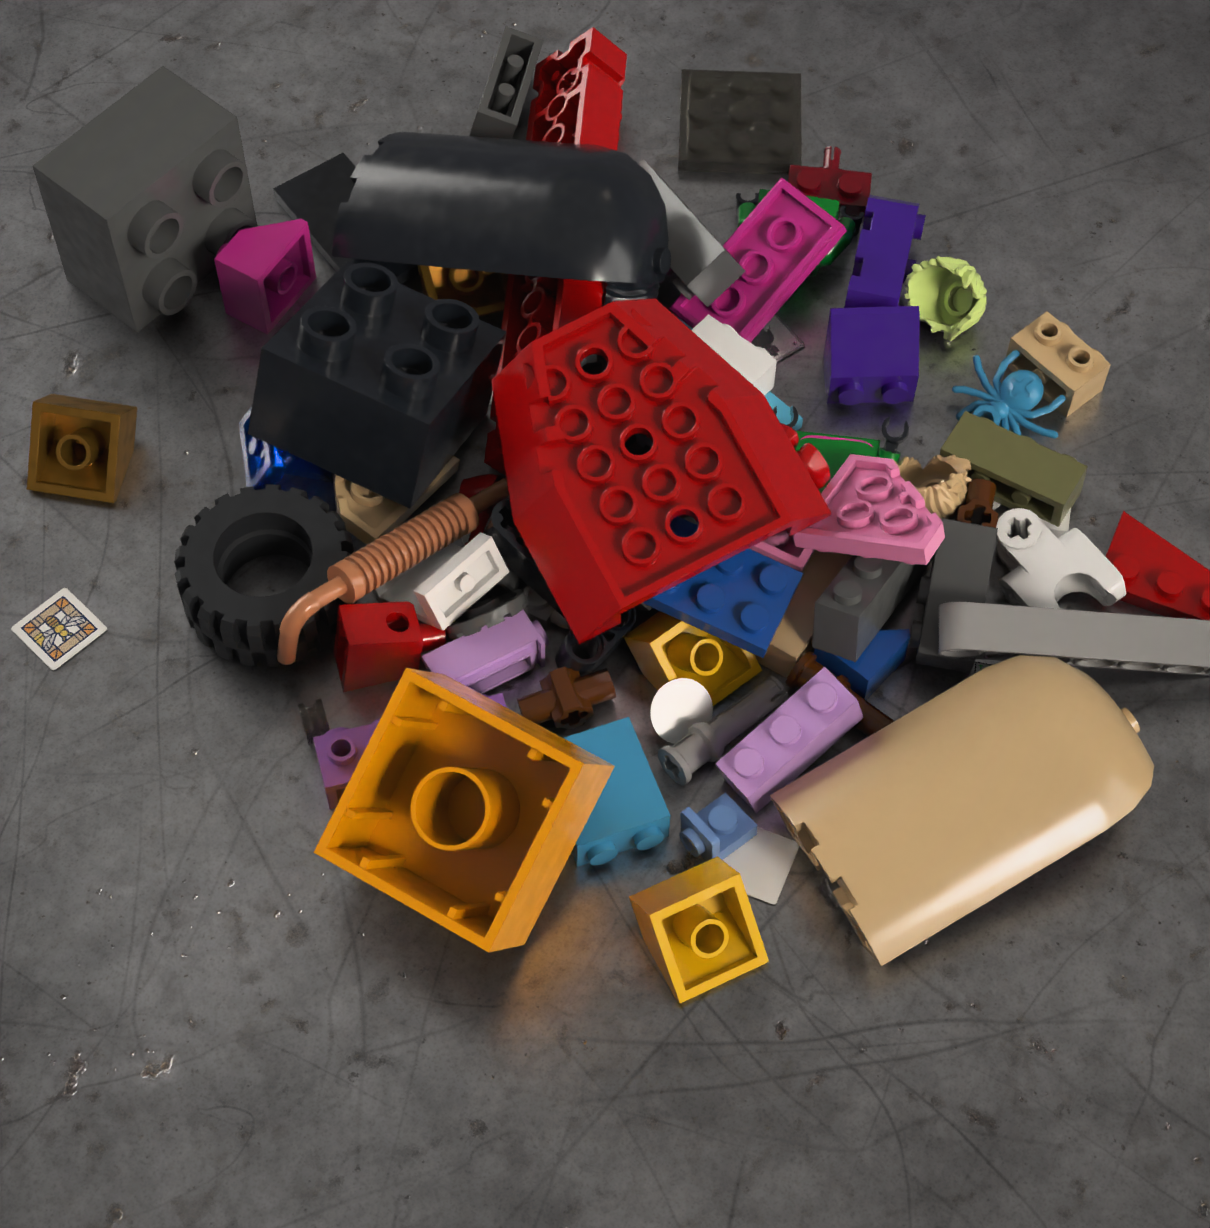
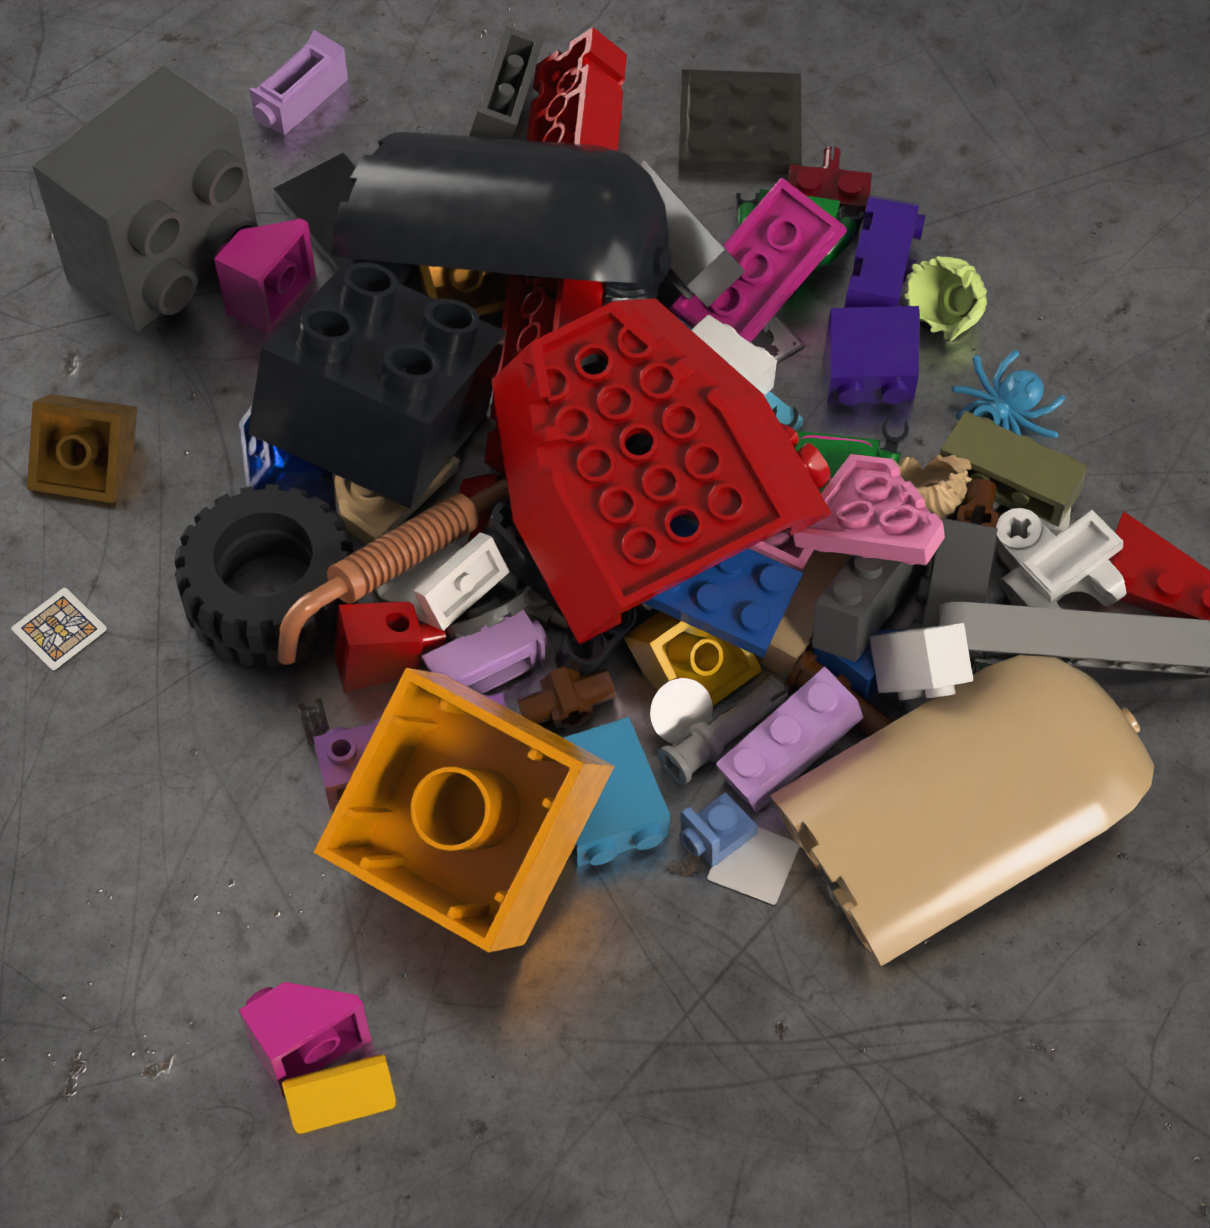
(300, 84): none -> lavender window
(303, 1028): none -> dark pink slope
(339, 1094): none -> yellow slope
(700, 928): yellow slope -> none
(922, 661): none -> white brick
(1060, 361): tan brick -> none
(1071, 556): none -> white tile

